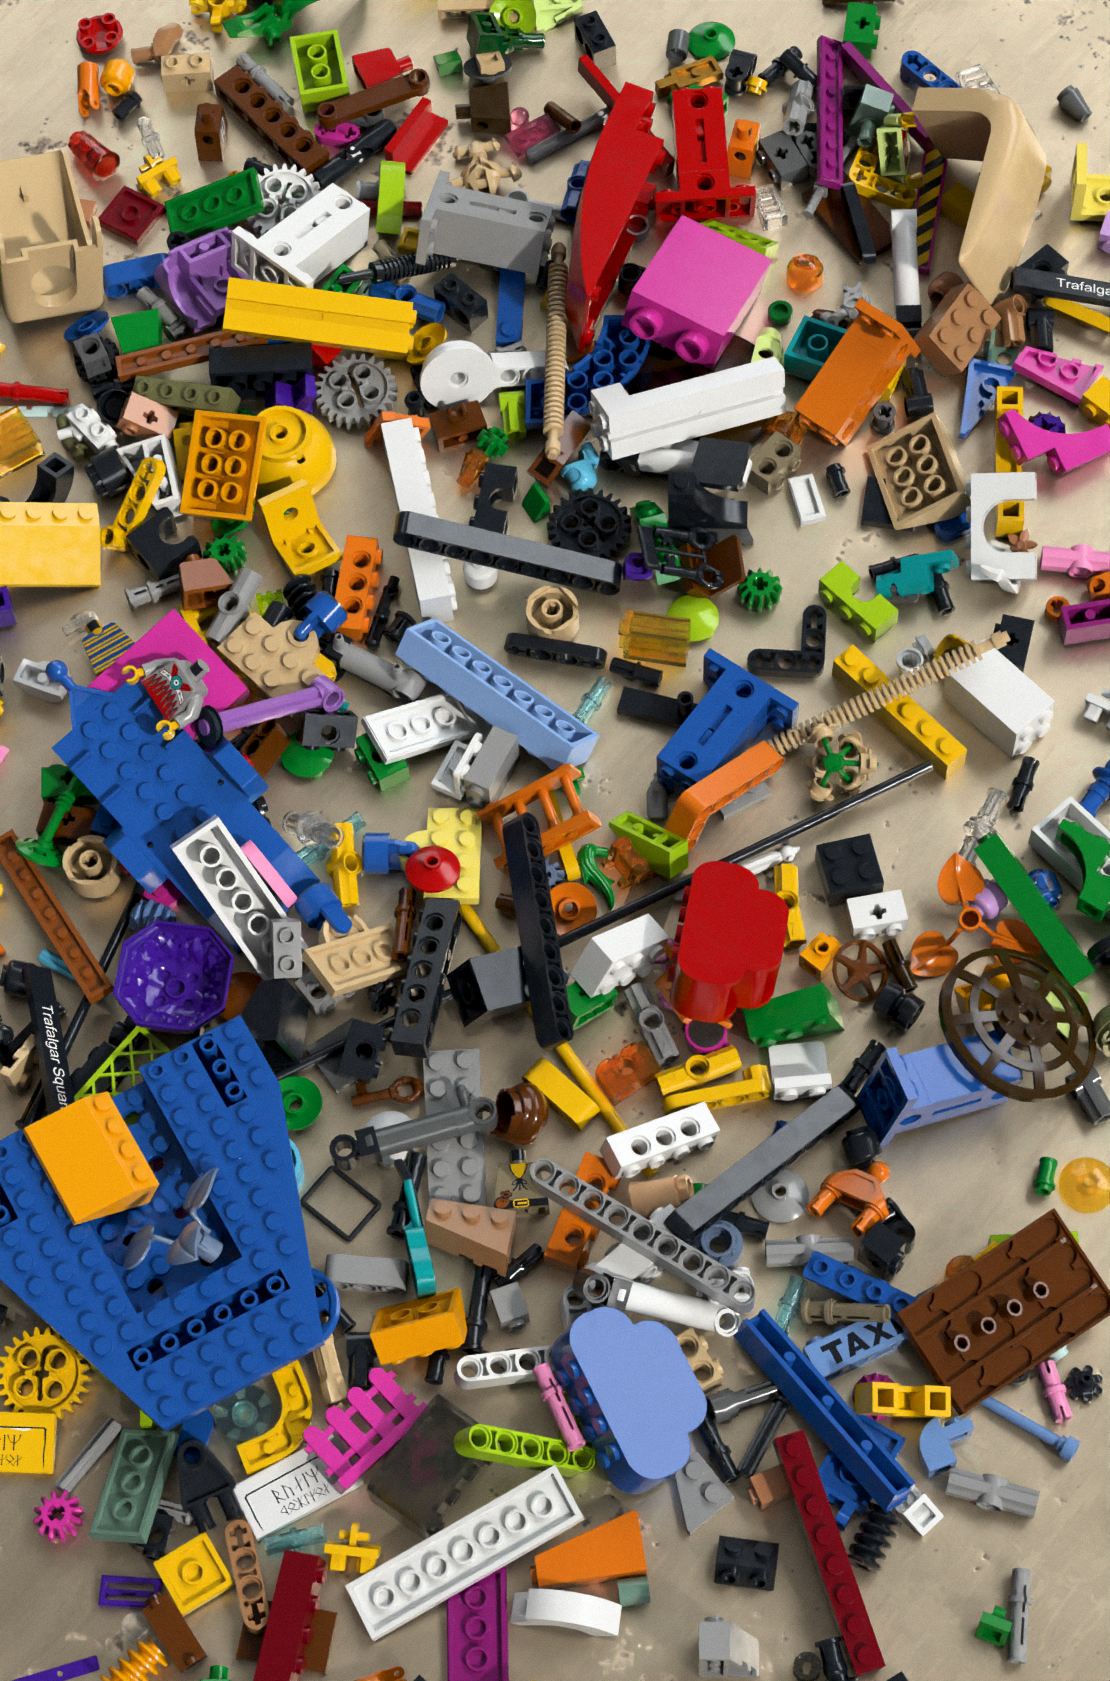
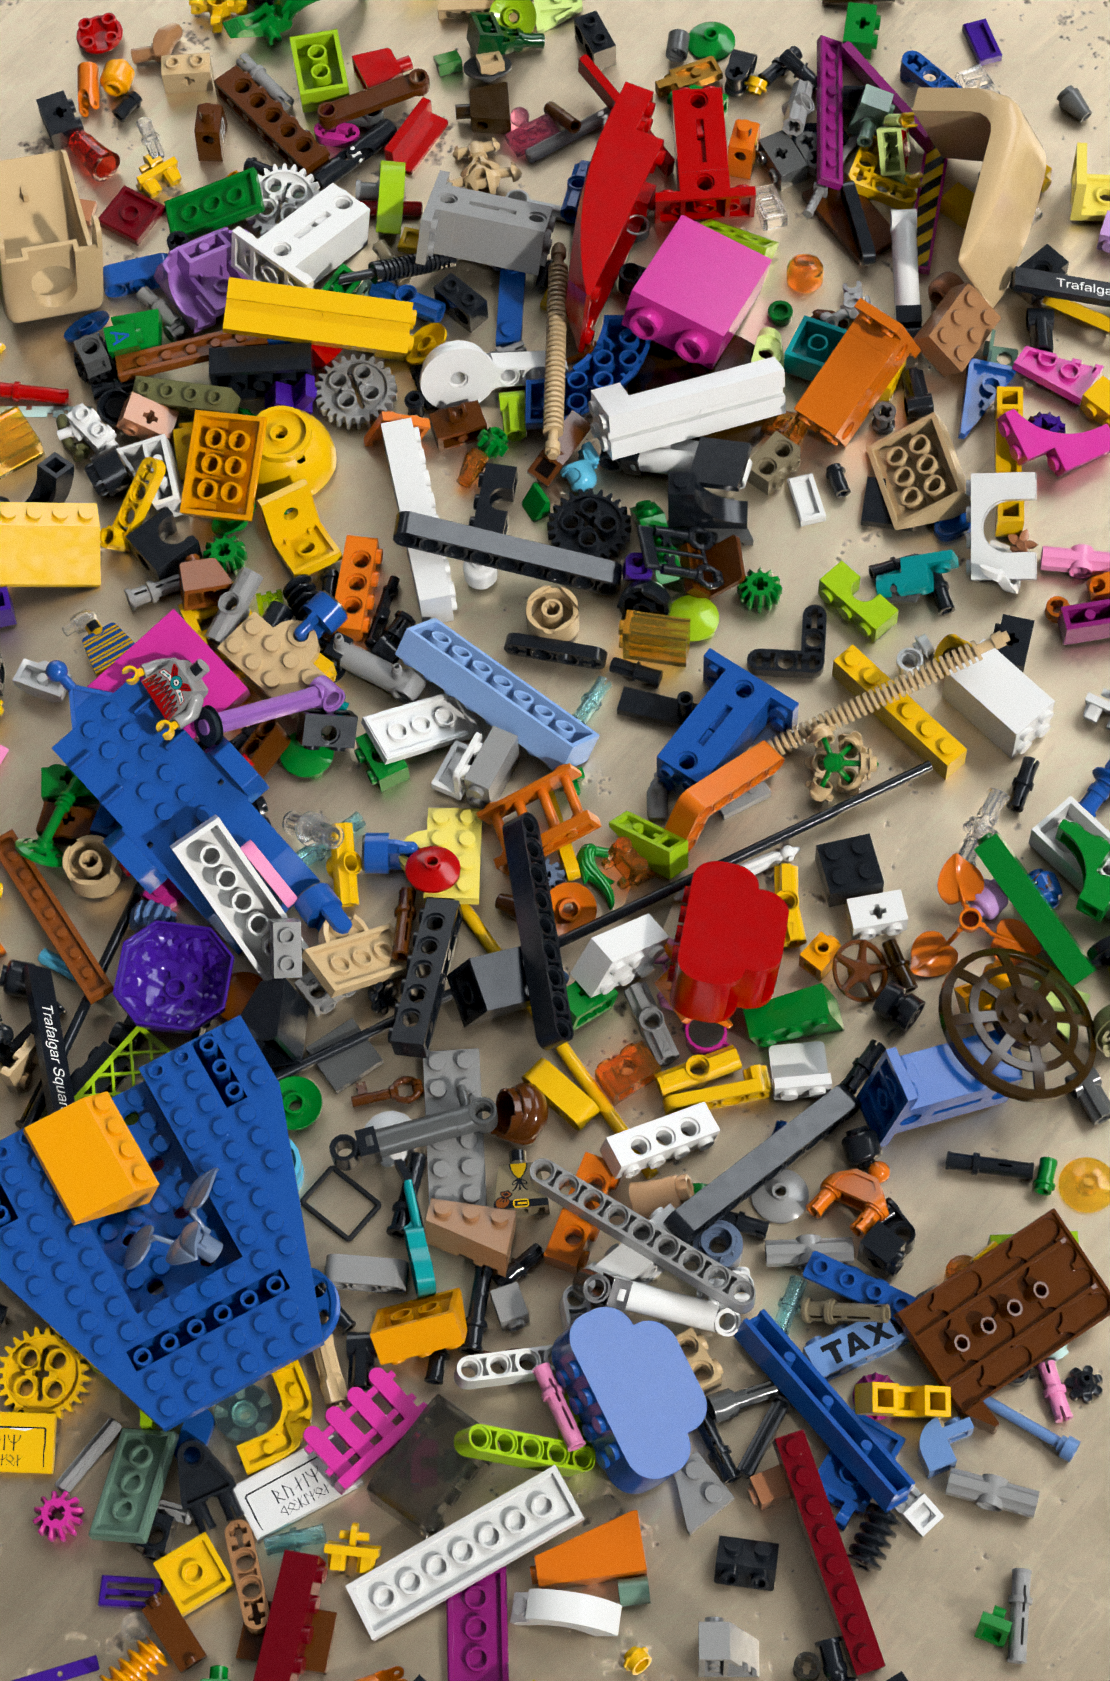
(59, 118): none -> black brick
(123, 339): none -> green brick
(362, 1034): black brick -> none
(386, 649): none -> black piece
(636, 1660): none -> yellow plate
(645, 596): none -> black cylinder
(982, 42): none -> dark purple tile
(982, 1417): none -> reddish brown slope
(988, 1165): none -> black pin
(1012, 327): medium nougat piece -> none

